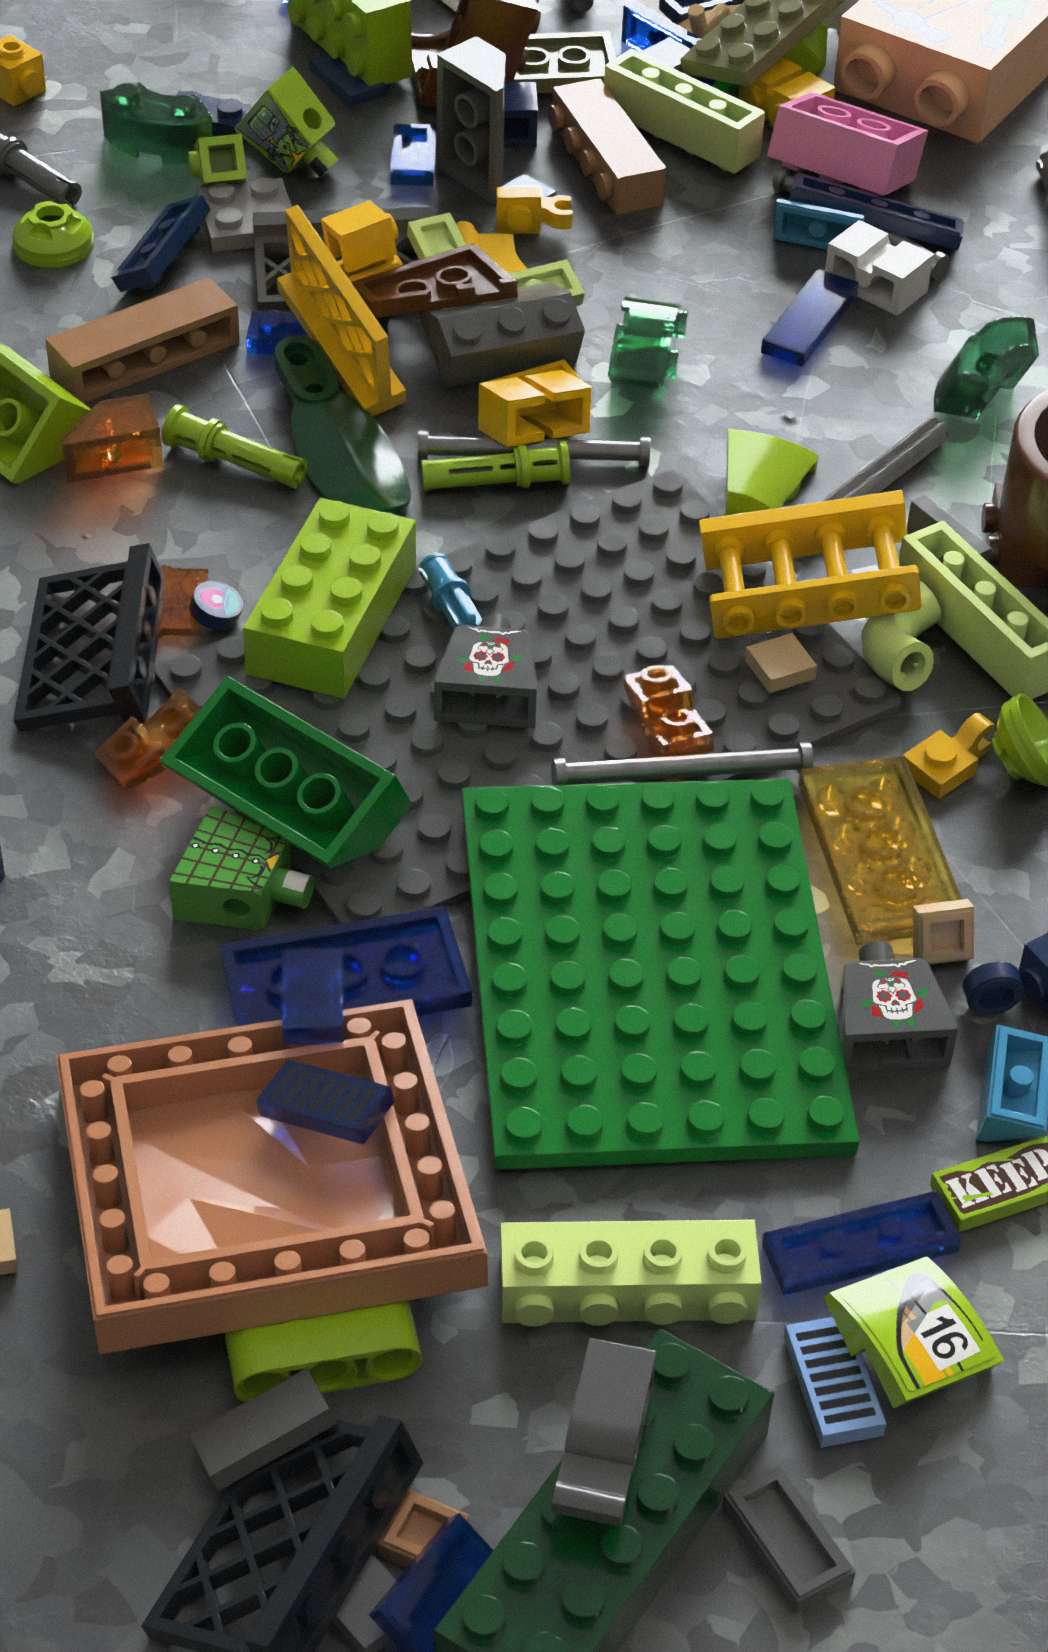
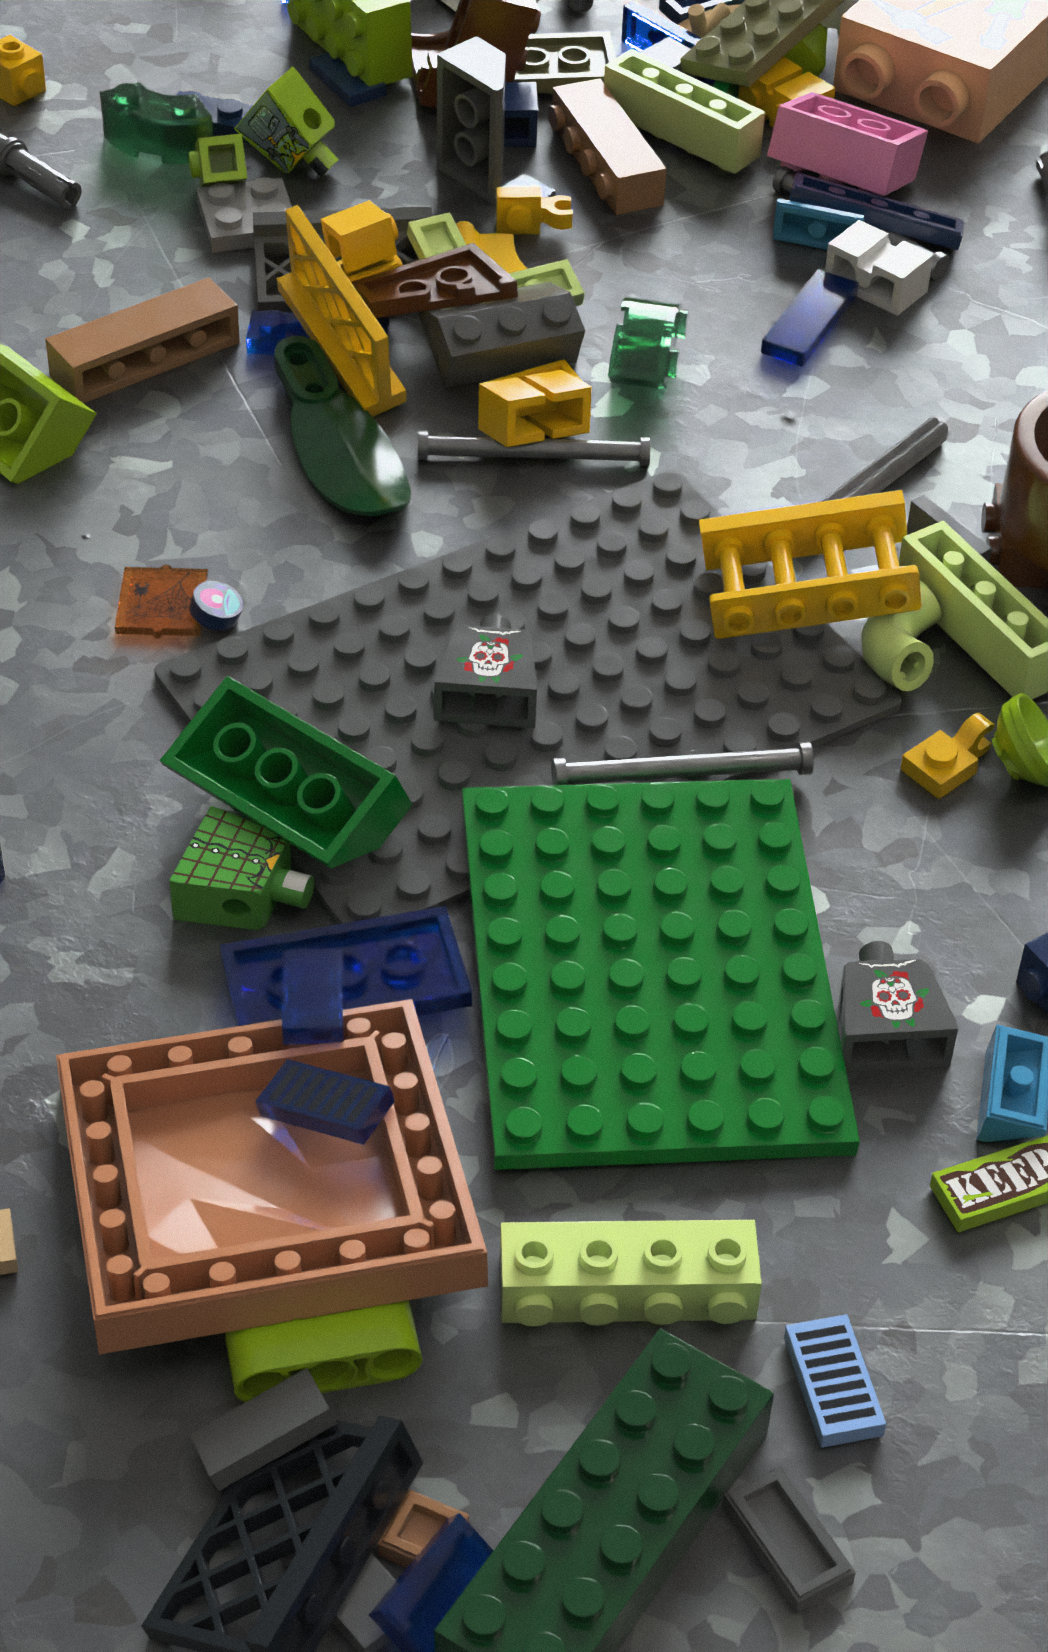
(52, 236): lime piece -> none
(113, 440): clear orange slope -> none
(129, 637): black fence -> none
(136, 749): clear orange slope -> none
(161, 244): dark blue plate -> none
(214, 441): lime pin -> none
(330, 598): lime brick -> none
(413, 155): clear blue tile -> none
(437, 476): lime pin -> none
(449, 592): dark azure axle -> none
(604, 1432): dark grey piece -> none
(667, 713): clear orange slope -> none
(763, 471): lime slope -> none
(780, 663): tan tile -> none
(860, 1242): clear blue tile -> none
(877, 844): clear yellow plate -> none
(913, 1330): lime slope -> none
(943, 931): tan tile -> none
(984, 364): clear green brick -> none
(993, 988): dark blue tile -> none

